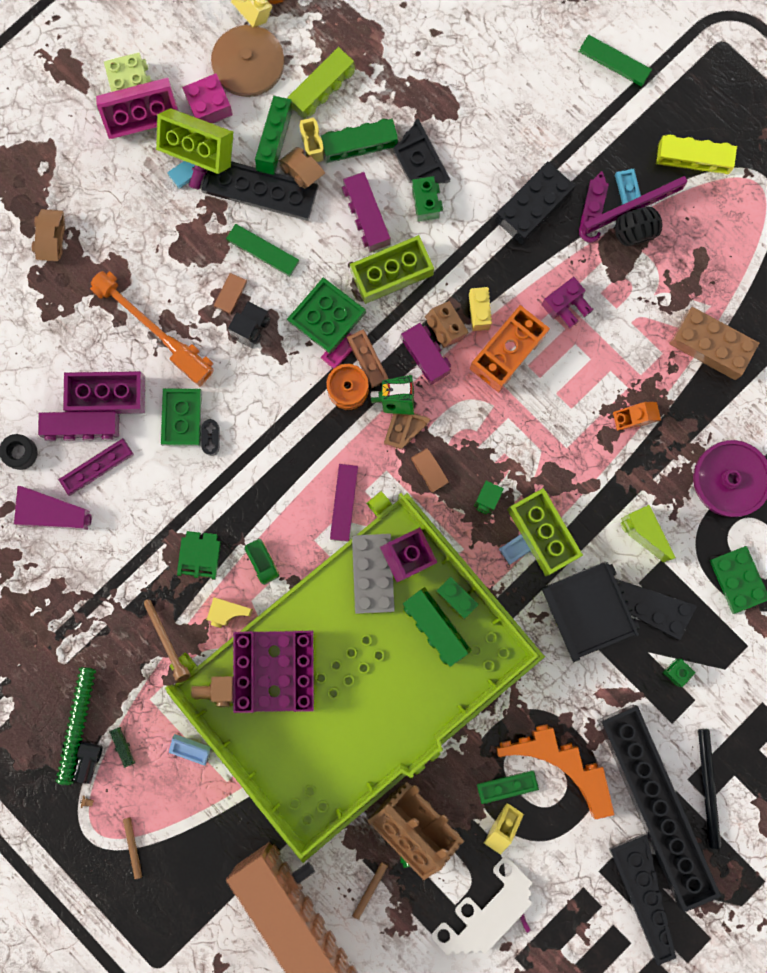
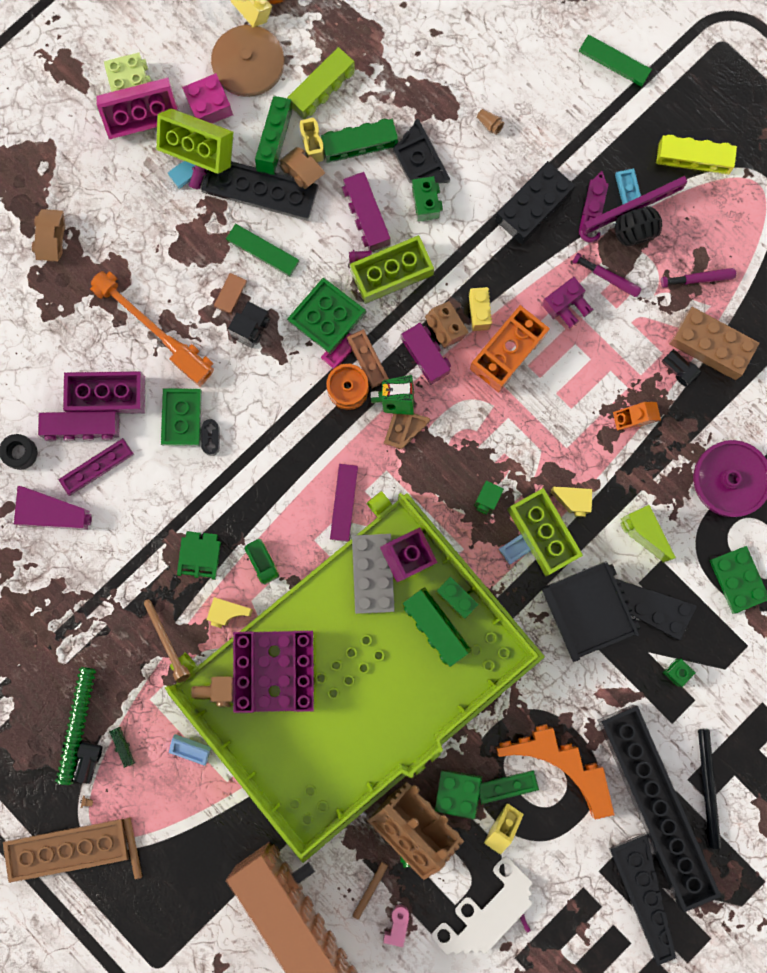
(65, 850): none -> medium nougat plate
(357, 255): none -> magenta pin
(400, 919): none -> bright pink leg
(429, 469): nougat slope -> none
(458, 794): none -> green brick
(491, 121): none -> medium nougat cone
(574, 500): none -> light yellow slope
(609, 276): none -> magenta piece
(684, 371): none -> black piece
(709, 276): none -> magenta piece

